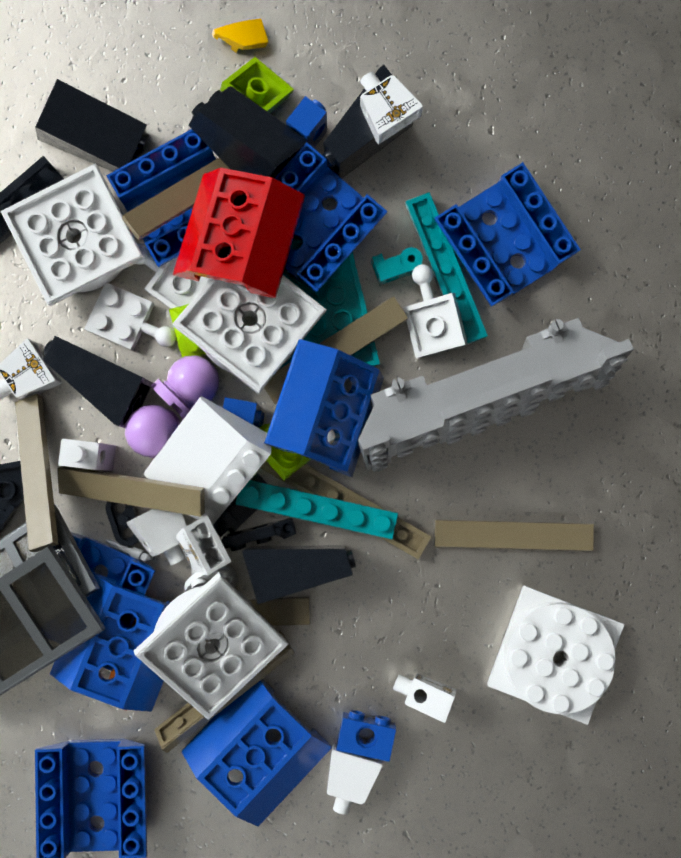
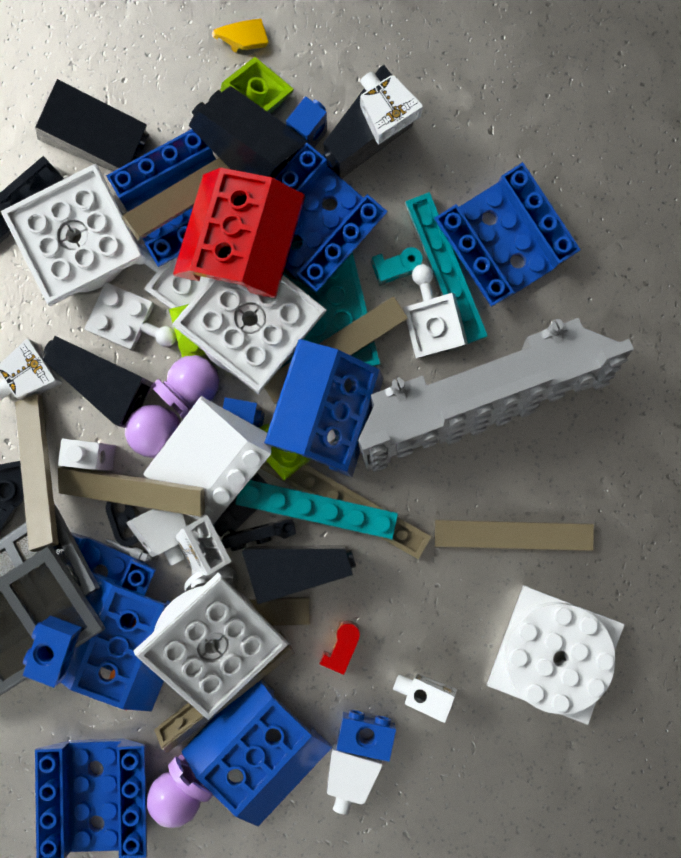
(62, 639): none -> blue brick
(176, 795): none -> lavender tile
(343, 649): none -> red leg

